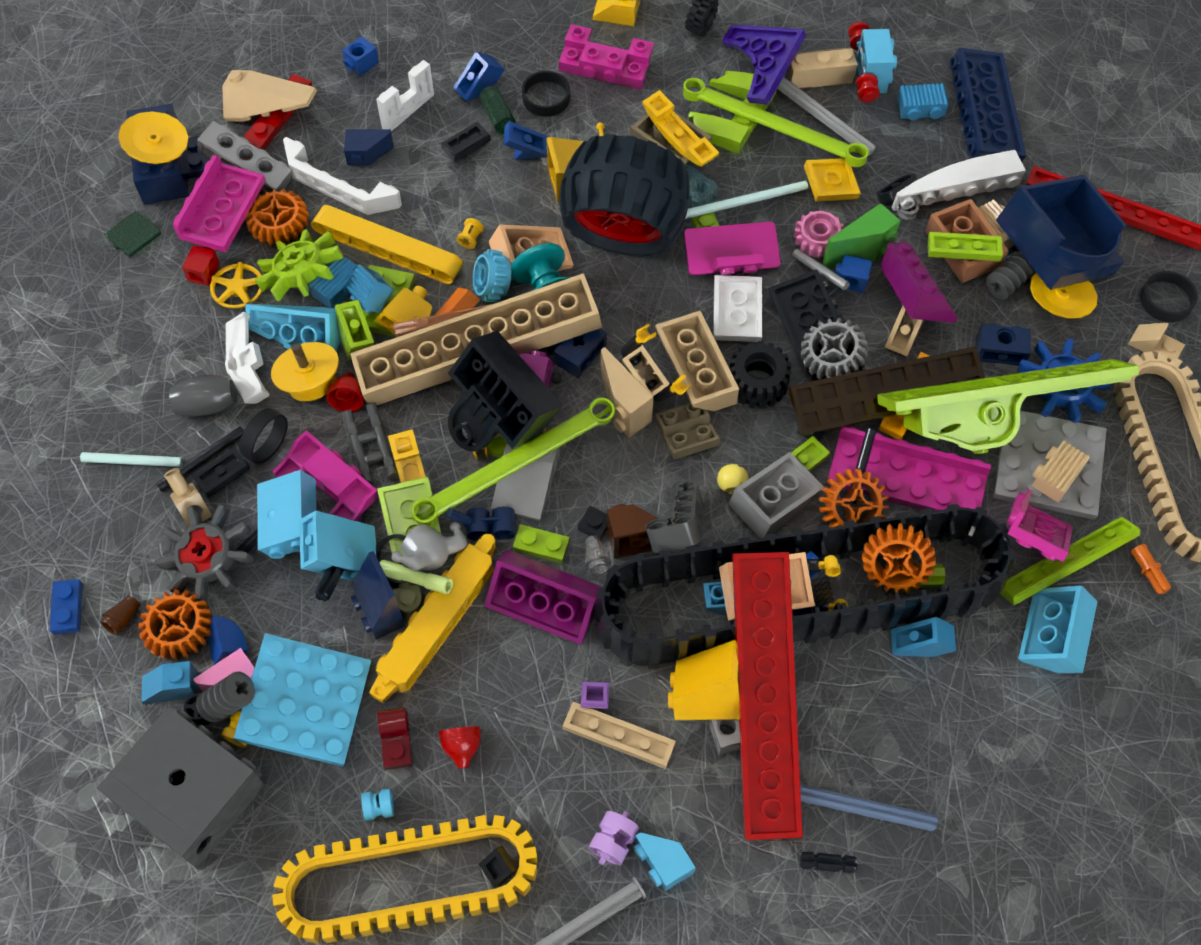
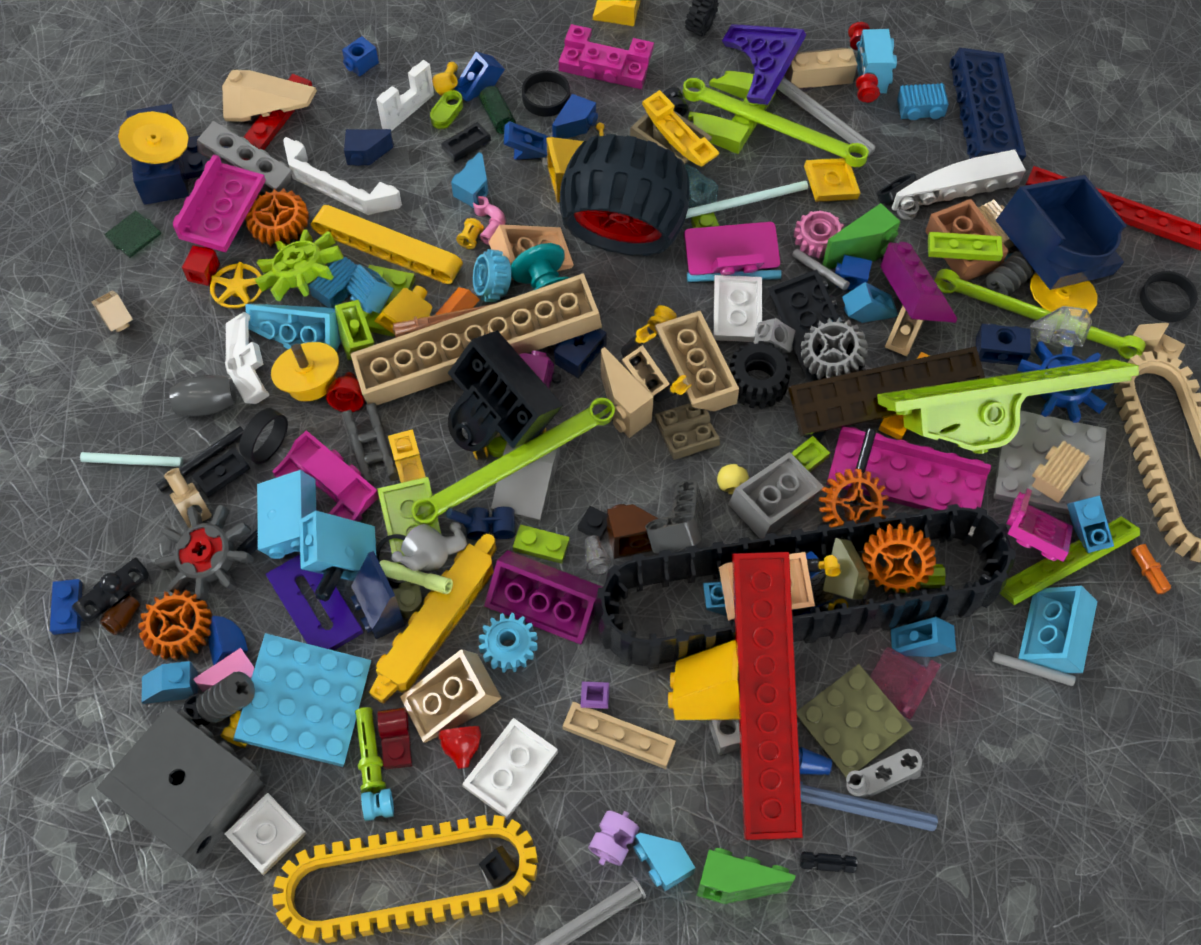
(110, 590): none -> black piece
(112, 311): none -> tan slope
(265, 833): none -> white plate
(344, 623): none -> dark purple piece
(370, 762): none -> lime pin
(443, 113): none -> lime piece
(446, 81): none -> yellow bar
(450, 695): none -> tan slope
(471, 181): none -> dark azure slope
(497, 217): none -> bright pink piece
(508, 656): none -> medium azure gear
(510, 768): none -> white plate
(575, 118): none -> blue slope
(661, 315): none -> yellow wheel
(676, 97): none -> black wheel
(737, 879): none -> bright green slope
(765, 274): none -> medium azure piece
(775, 333): none -> light grey brick
(813, 763): none -> blue cone
(853, 576): none -> olive slope
(853, 721): none -> olive plate
(869, 304): none -> dark azure slope
(872, 786): none -> light grey beam
(903, 680): none -> clear pink bracket
(1033, 312): none -> lime piece
(1034, 669): none -> light grey piece
(1063, 326): none -> clear slope
(1090, 524): none -> dark azure slope

